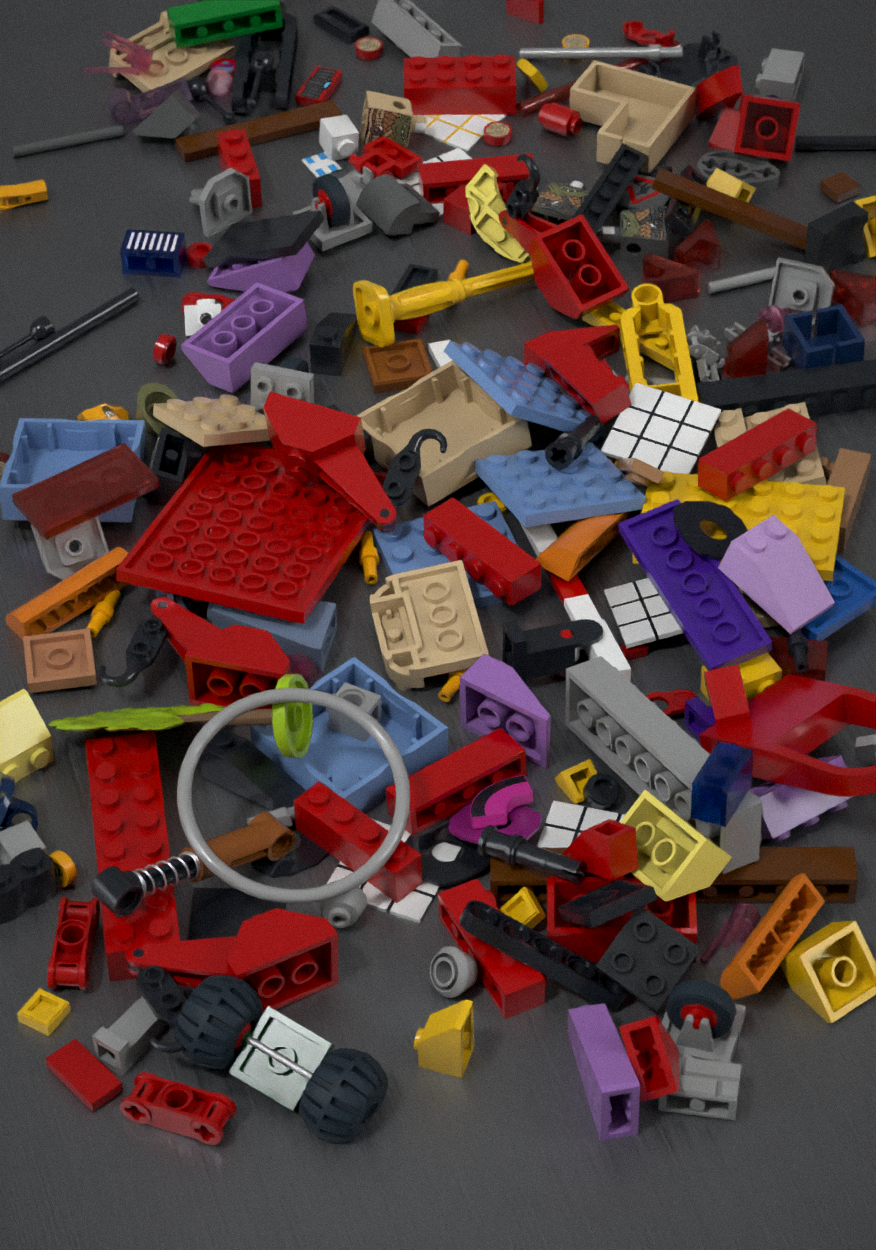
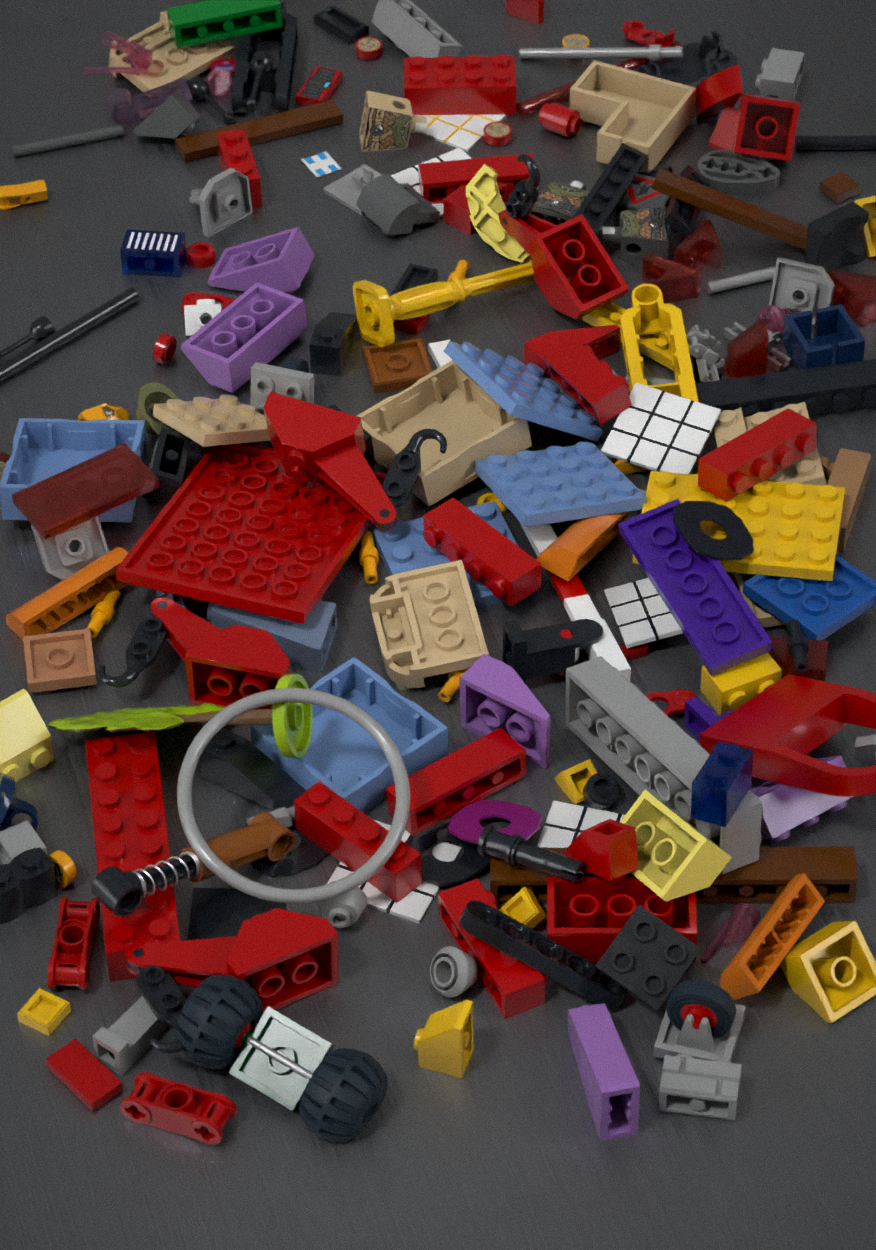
(264, 239): black tile -> none
(302, 665): clear pink tile -> none
(338, 137): white brick -> none
(341, 217): plate -> none
(363, 699): light grey brick -> none
(389, 156): red plate -> none
(497, 800): dark pink tile -> none
(532, 75): yellow tile -> none
(571, 444): black pin -> none
(607, 903): black tile -> none
(639, 472): medium nougat plate -> none
(652, 1057): red slope -> none
(727, 694): red slope -> none
(730, 185): yellow brick -> none
(777, 574): lavender slope -> none

